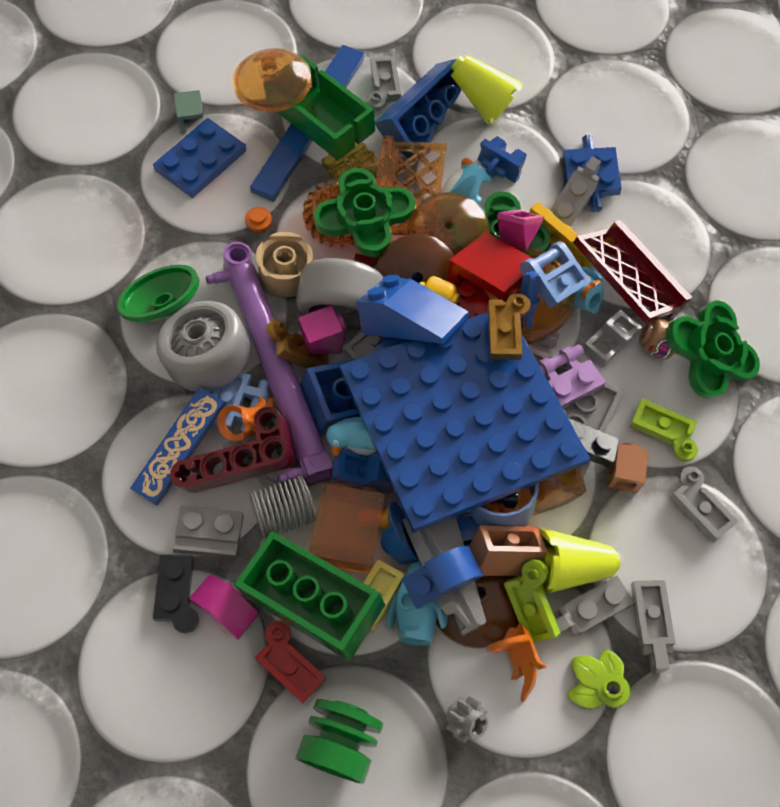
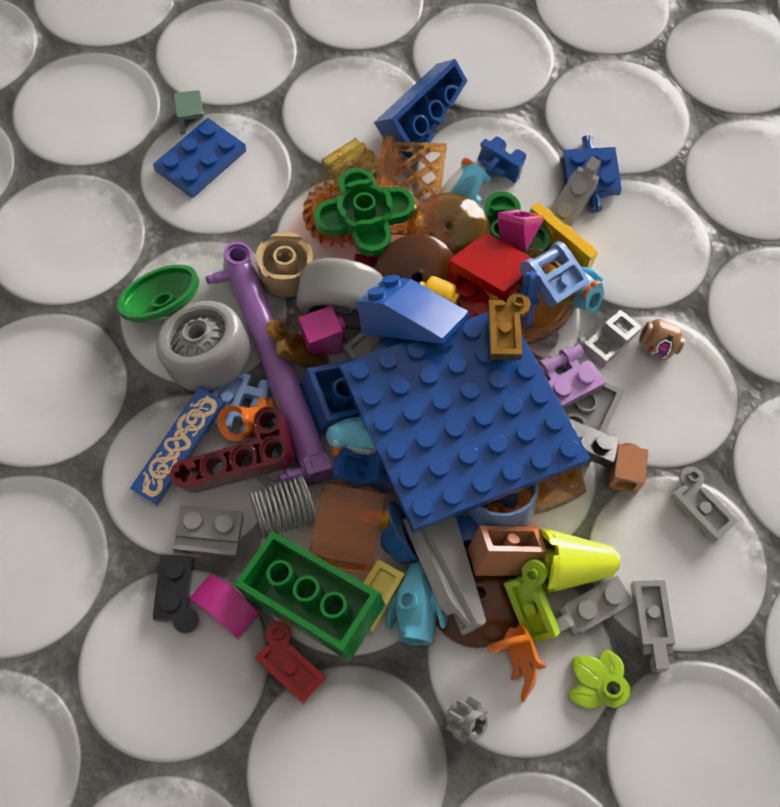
(258, 219): orange plate -> none
(272, 80): clear orange dish -> none
(295, 143): blue tile -> none
(331, 115): green piece -> none
(339, 740): green wheel -> none
(385, 82): light grey hinge -> none
(442, 575): blue brick -> none
(484, 86): neon yellow cone -> none
(646, 272): dark red fence -> none
(667, 427): lime hinge -> none
(712, 349): green plant -> none

